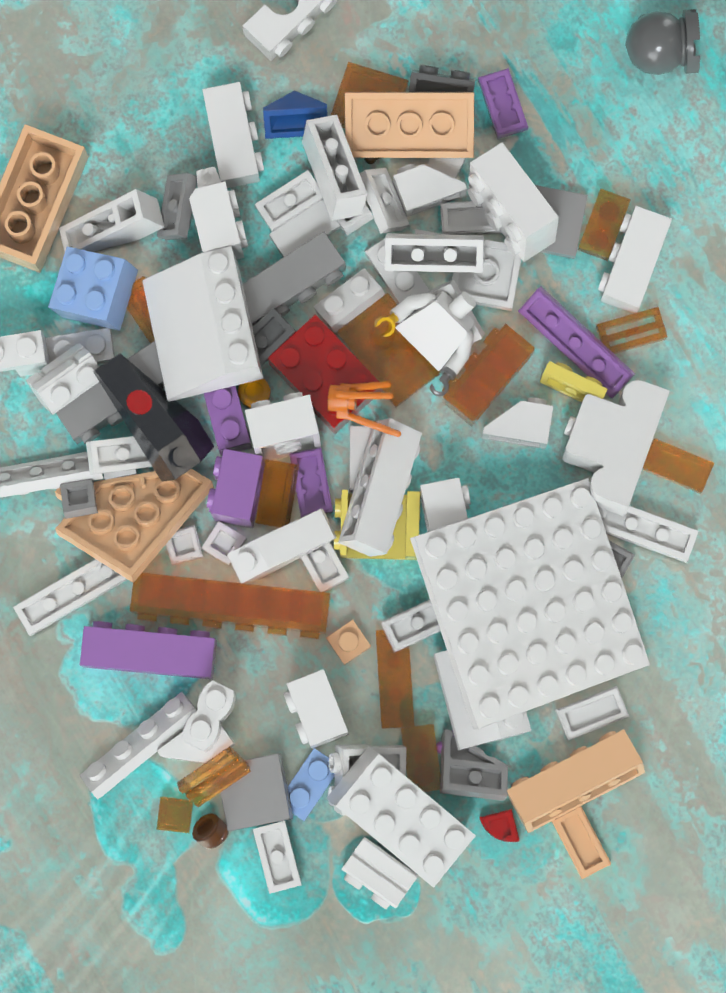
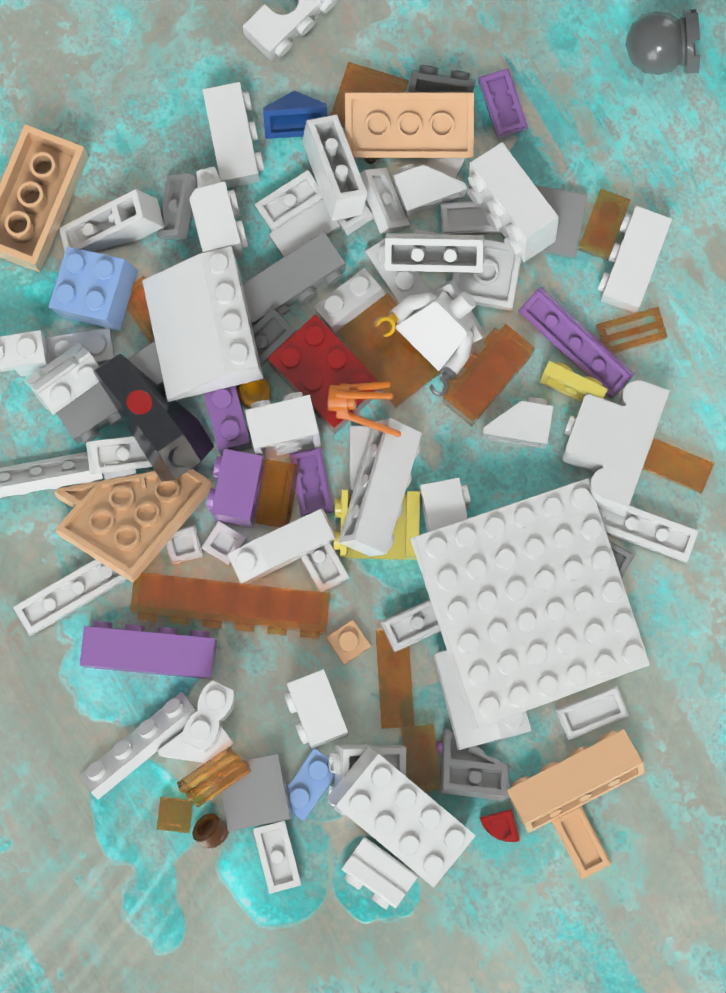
(78, 498): light grey tile -> none

